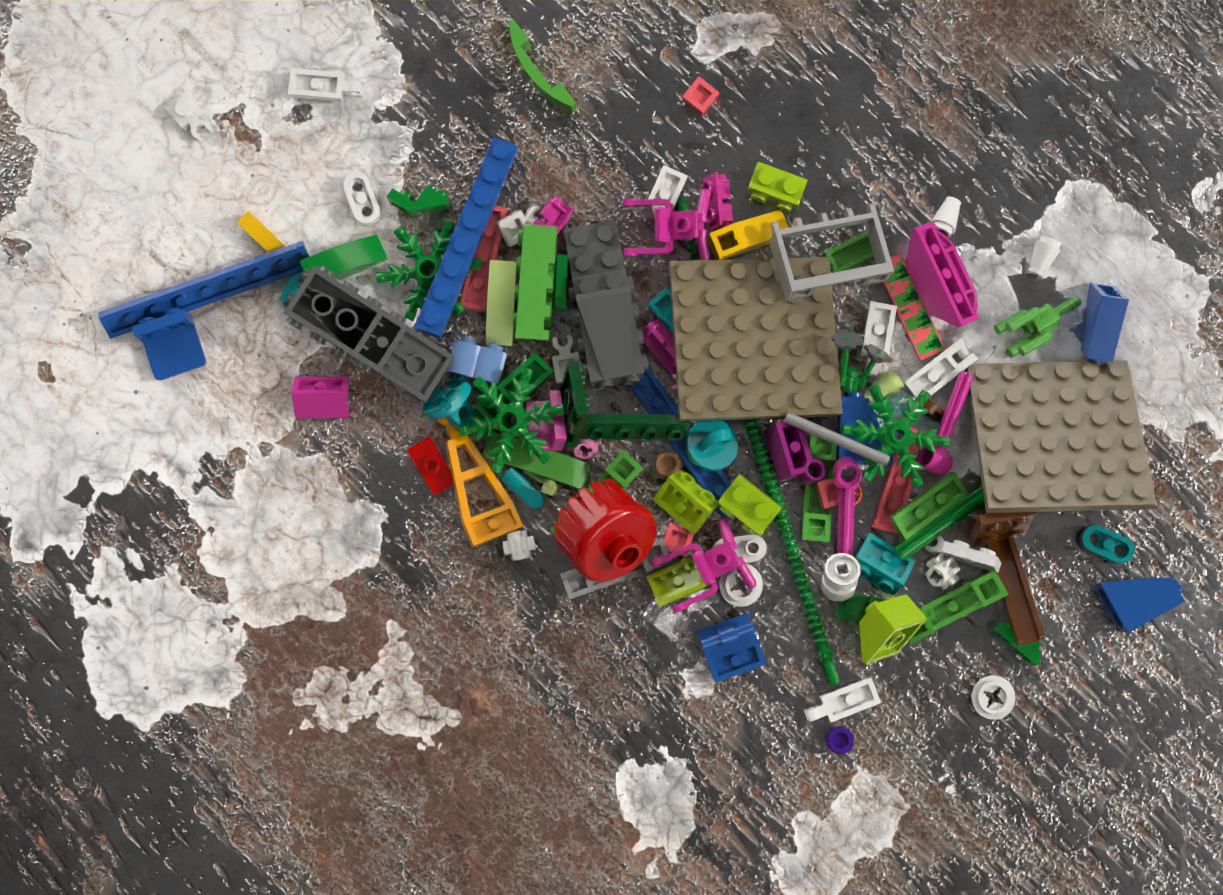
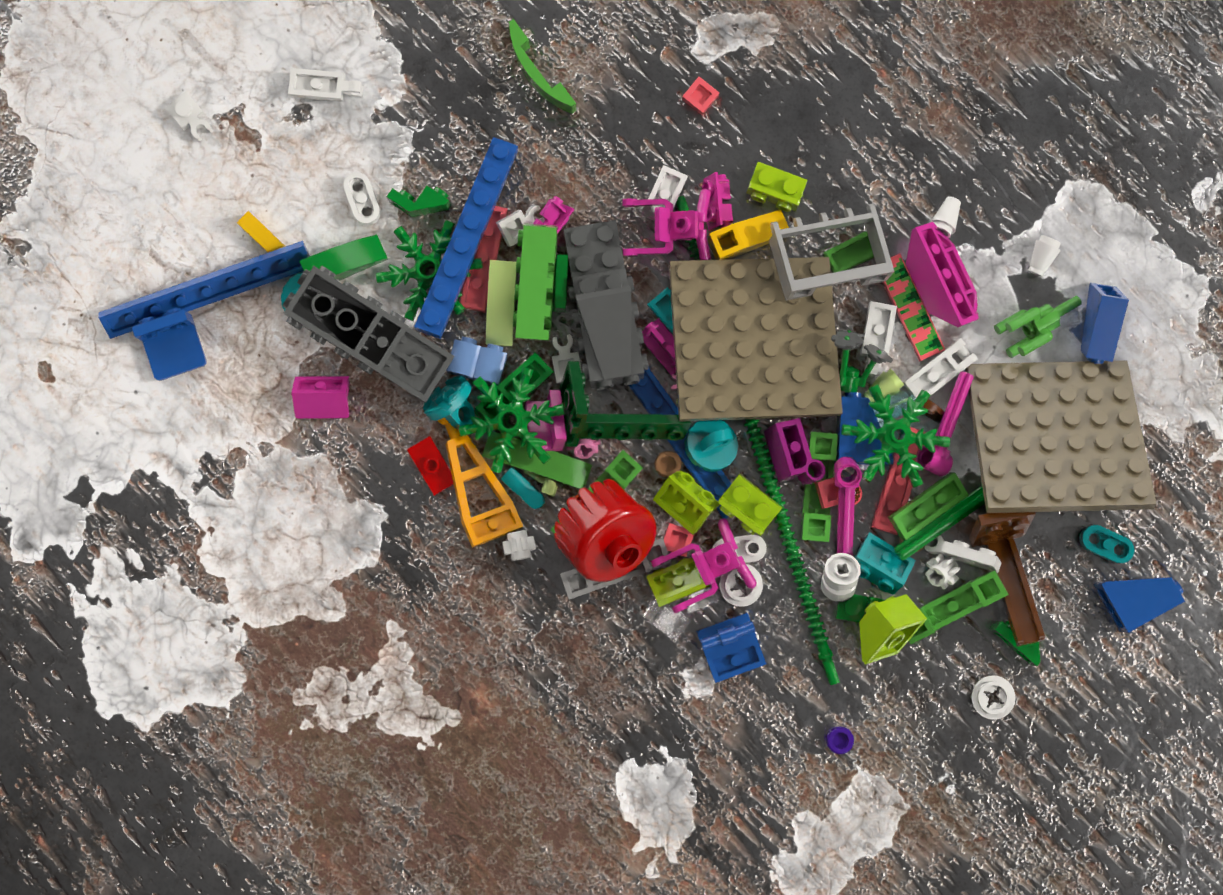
(837, 439): light grey bar -> none
(845, 701): white plate -> none

